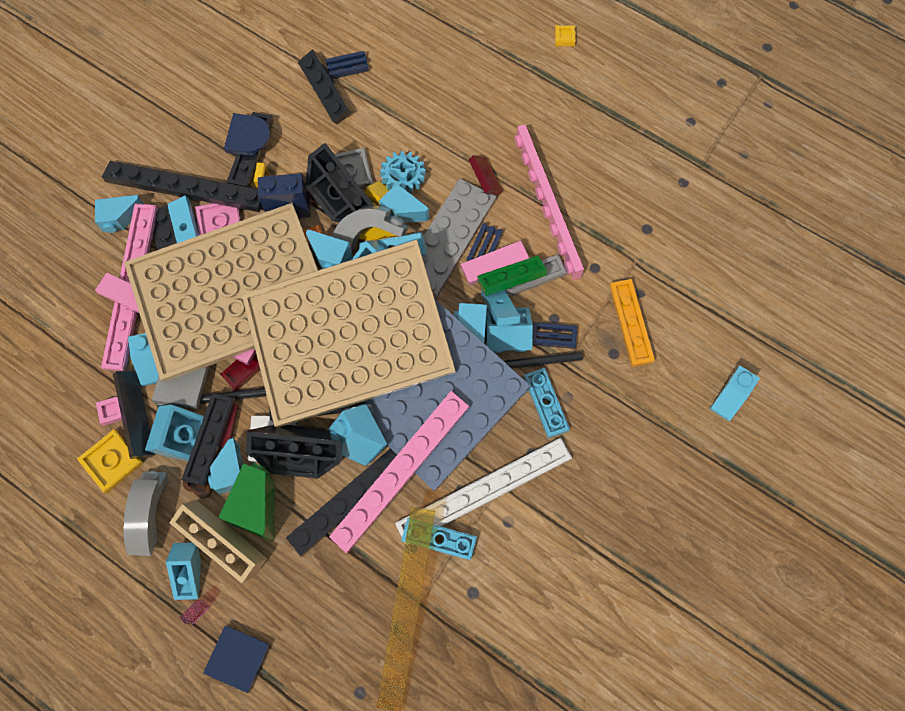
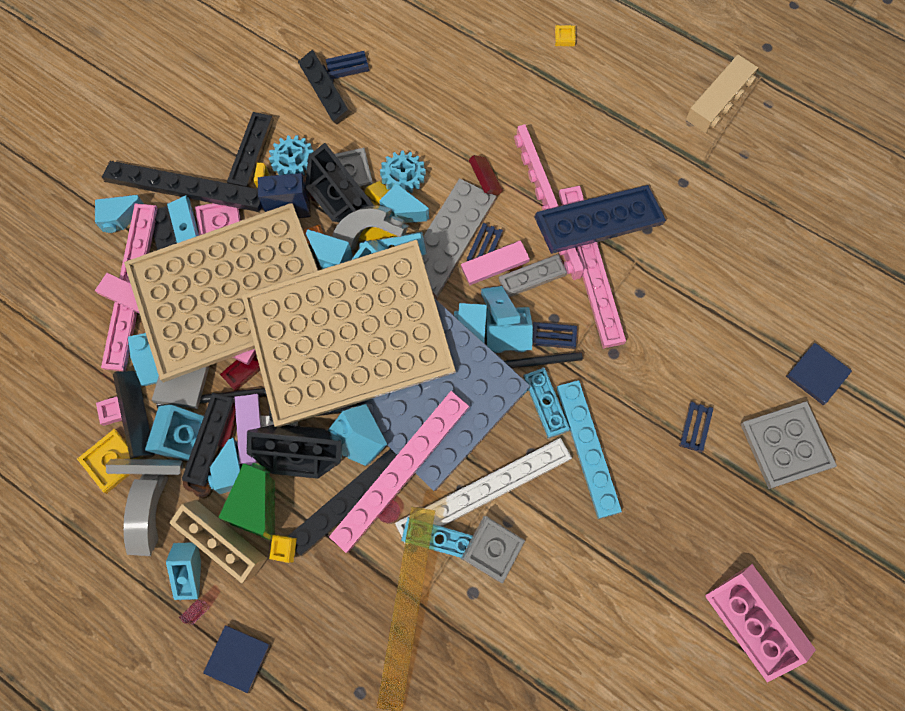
(144, 466): none -> light grey tile
(247, 135): dark blue tile -> none
(247, 418): none -> lavender tile
(283, 548): none -> yellow tile
(290, 156): none -> medium azure gear
(391, 513): none -> clear pink tile
(493, 549): none -> light grey tile
(511, 275): green plate -> none
(589, 450): none -> medium azure plate
(596, 283): none -> bright pink plate
(599, 218): none -> dark blue plate
(631, 323): light orange plate -> none
(700, 410): none -> dark blue tile
(722, 93): none -> tan brick
(734, 393): medium azure slope -> none
(760, 623): none -> bright pink slope
(788, 445): none -> light grey plate
(819, 374): none -> dark blue tile

